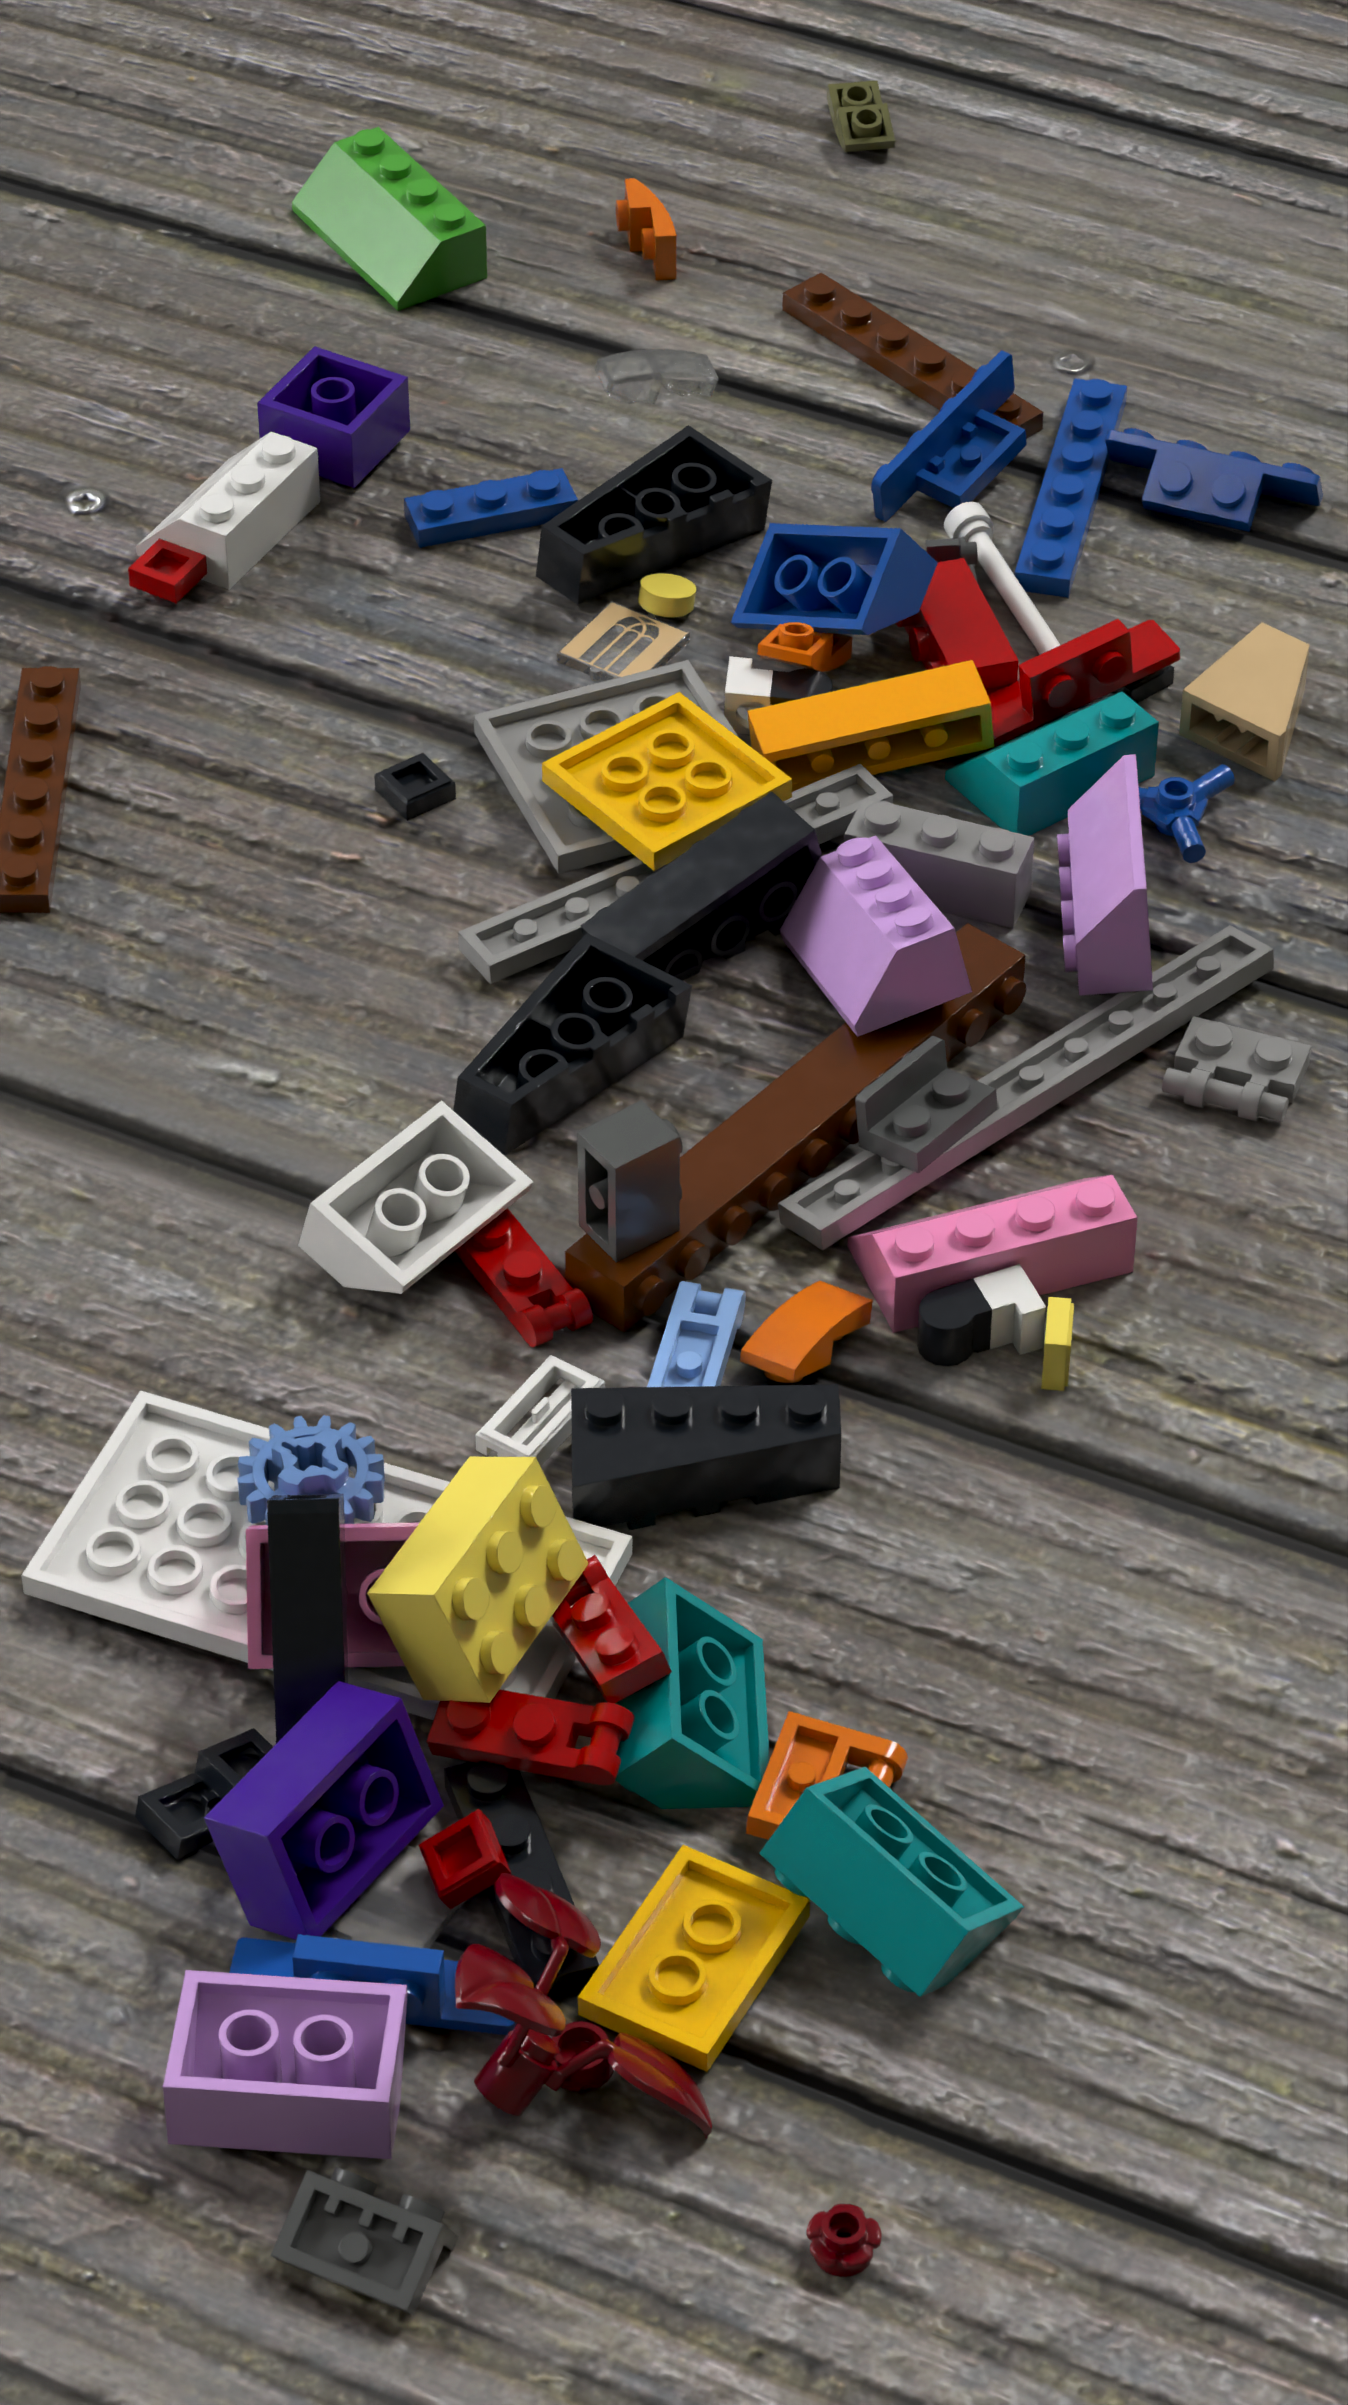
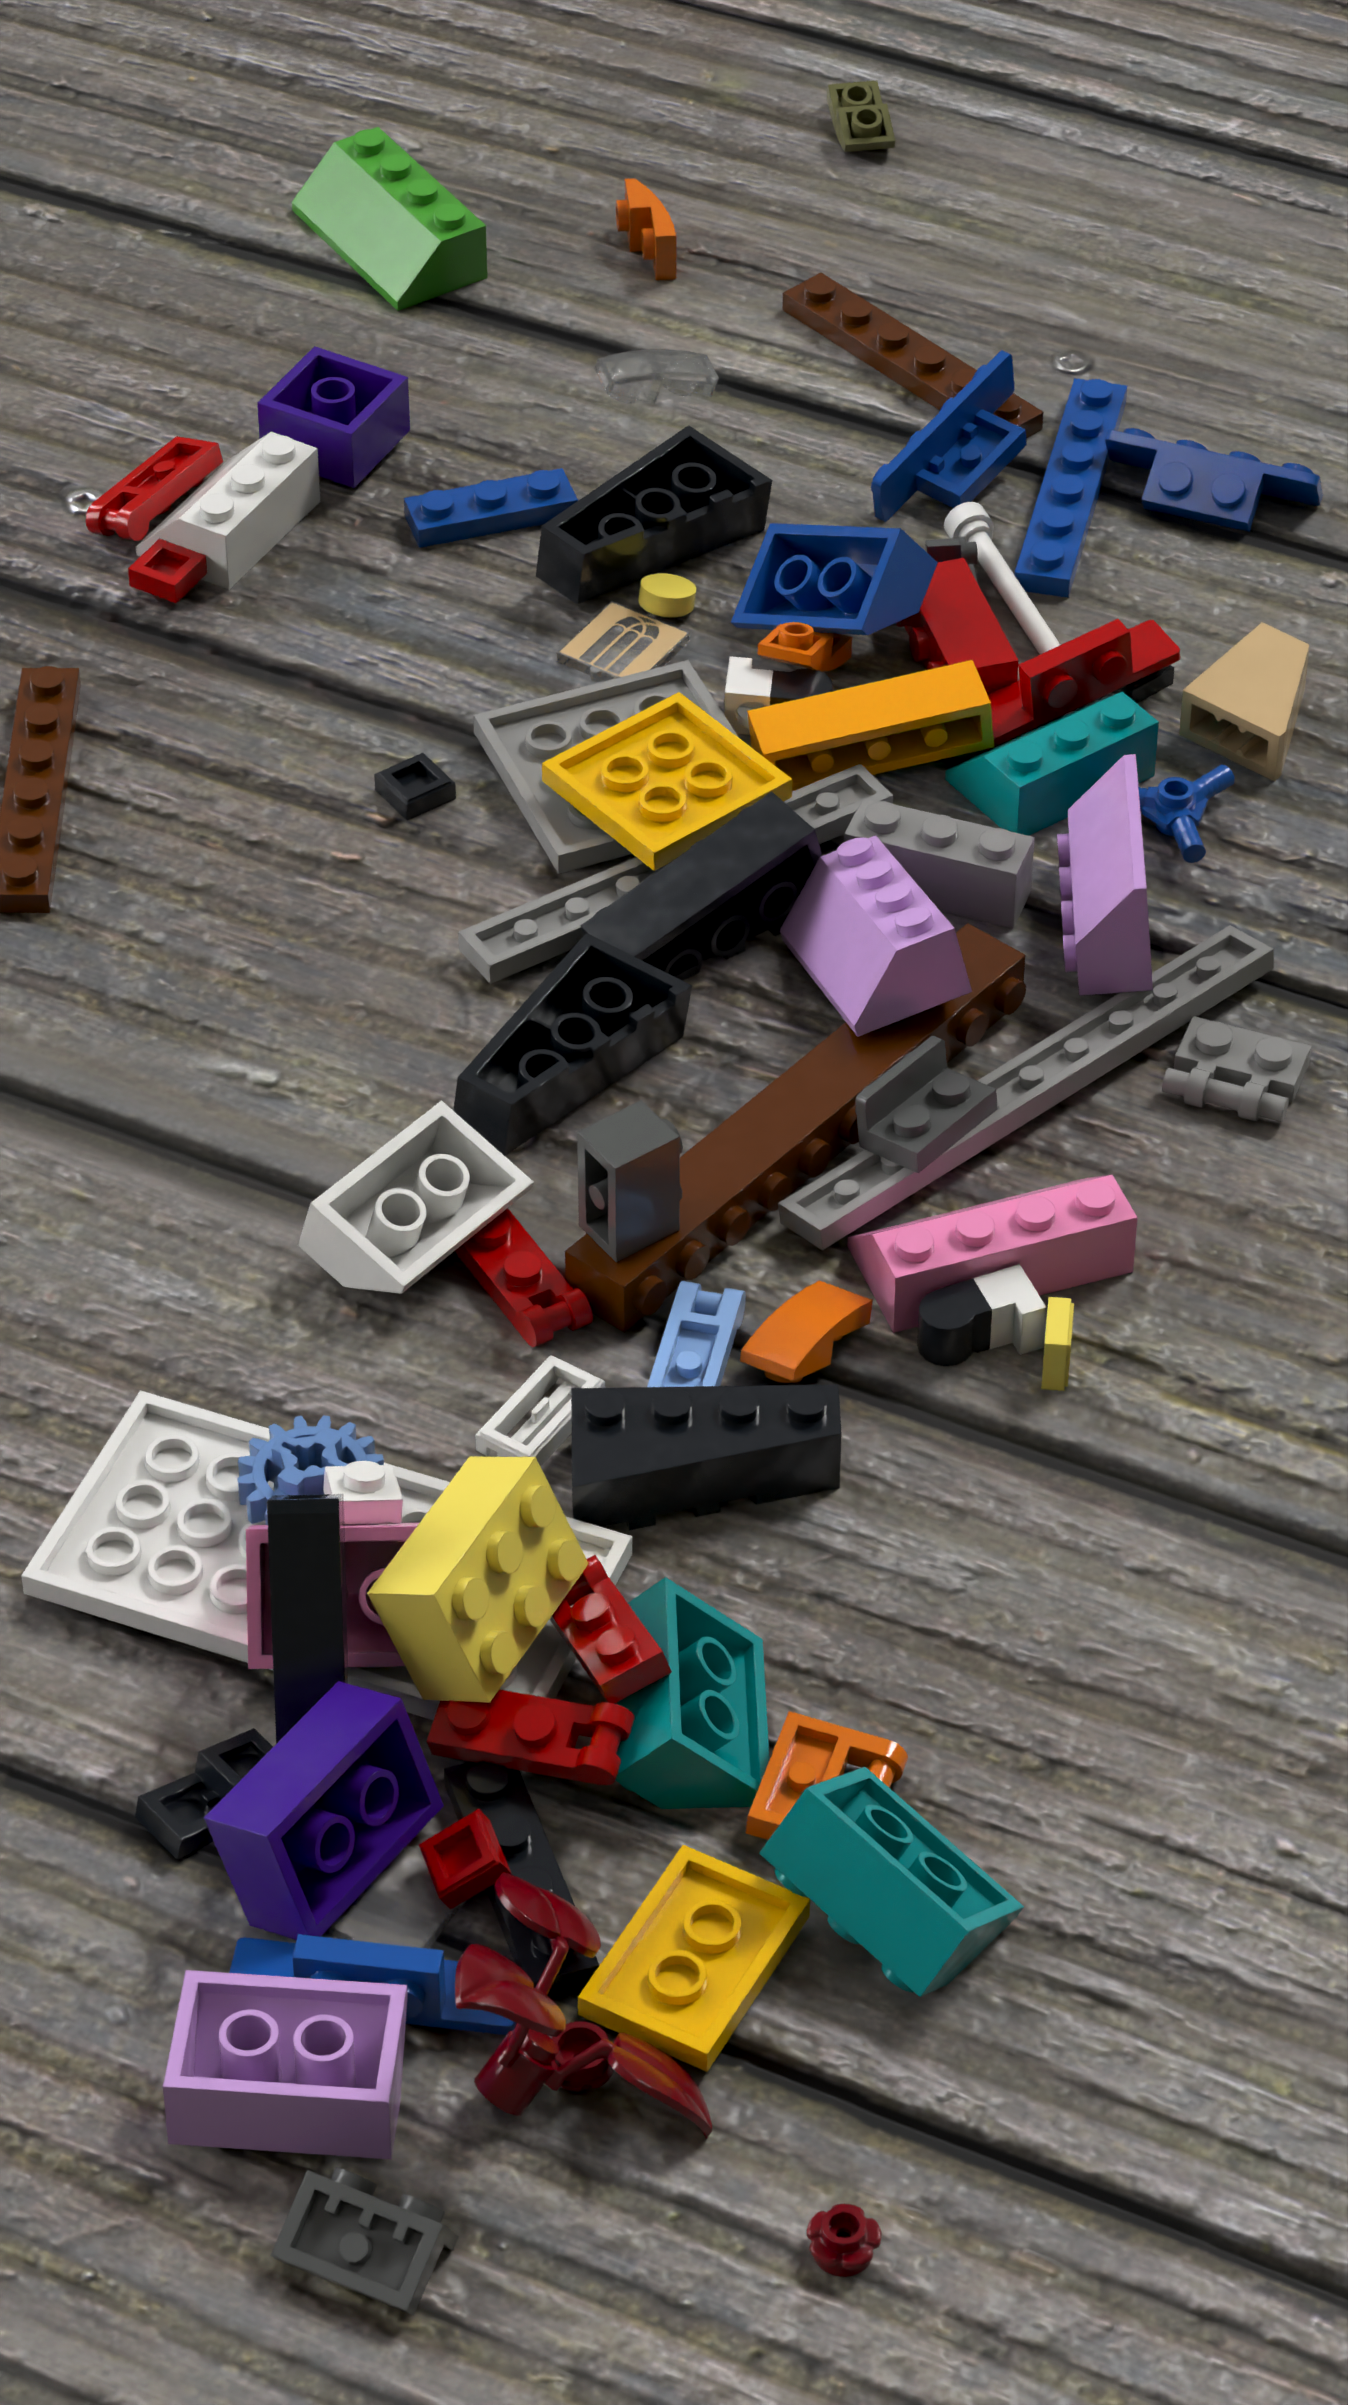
(152, 488): none -> red plate
(368, 1491): none -> white plate

